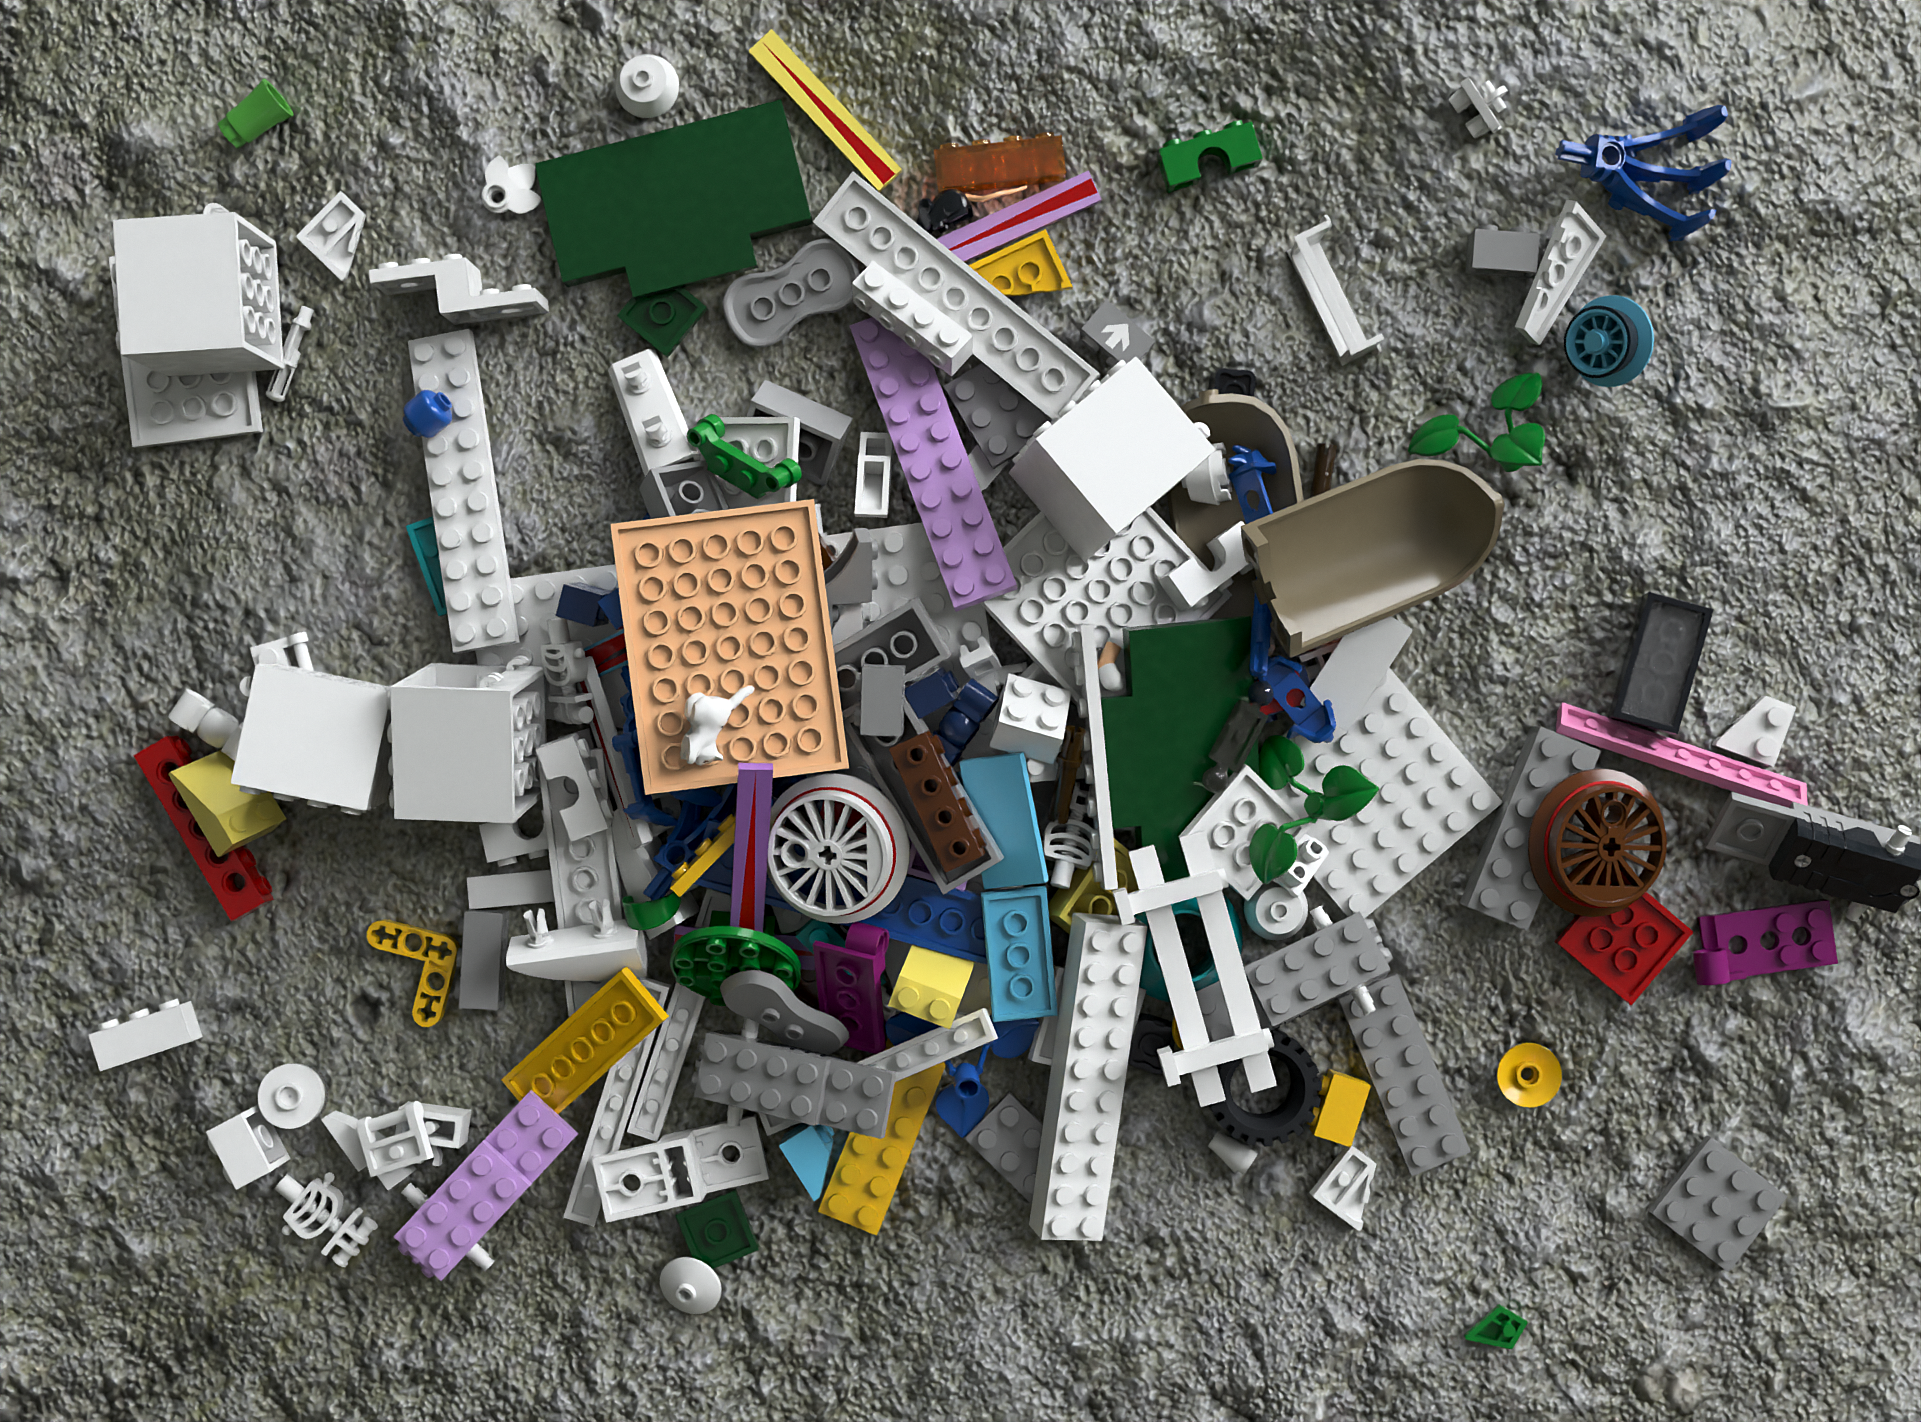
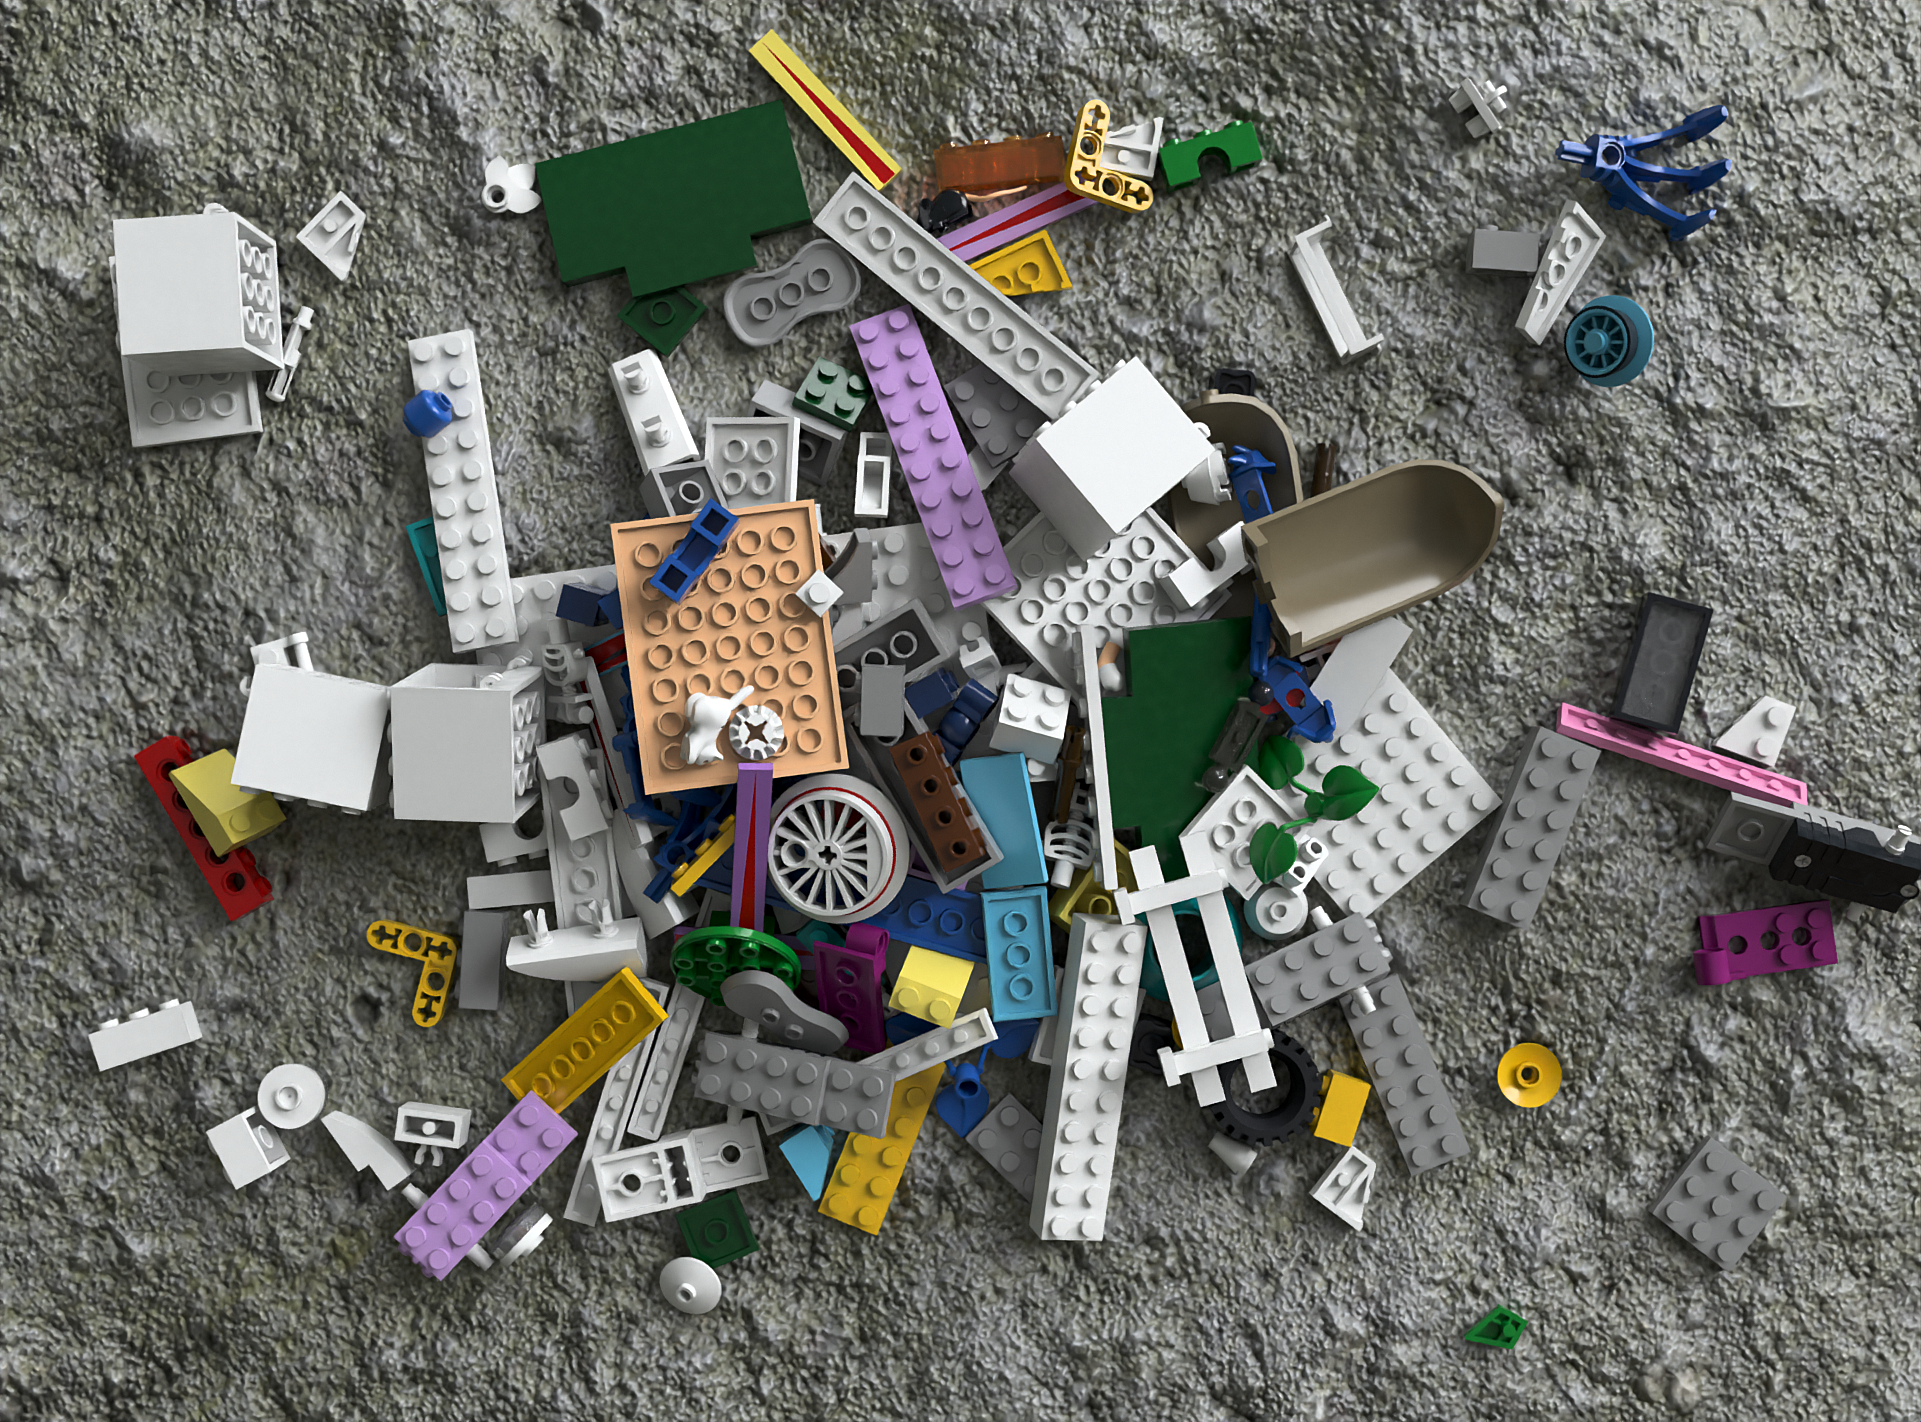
(212, 724): white piece -> none
(255, 115): bright green plant -> none
(300, 1196): white torso -> none
(399, 1149): white plate -> none
(458, 289): white bracket -> none
(521, 1235): none -> clear piece
(647, 86): white cone -> none
(650, 913): green helmet -> none
(695, 553): none -> blue arch
(737, 466): green plate -> none
(756, 749): none -> white gear
(819, 593): none -> white plate
(834, 394): none -> plate
(912, 318): white brick -> none
(1090, 165): none -> yellow beam
(1115, 335): light grey brick -> none
(1133, 150): none -> white wing
(1513, 450): green plant -> none
(1598, 862): reddish brown piece -> none
(1626, 946): red plate -> none

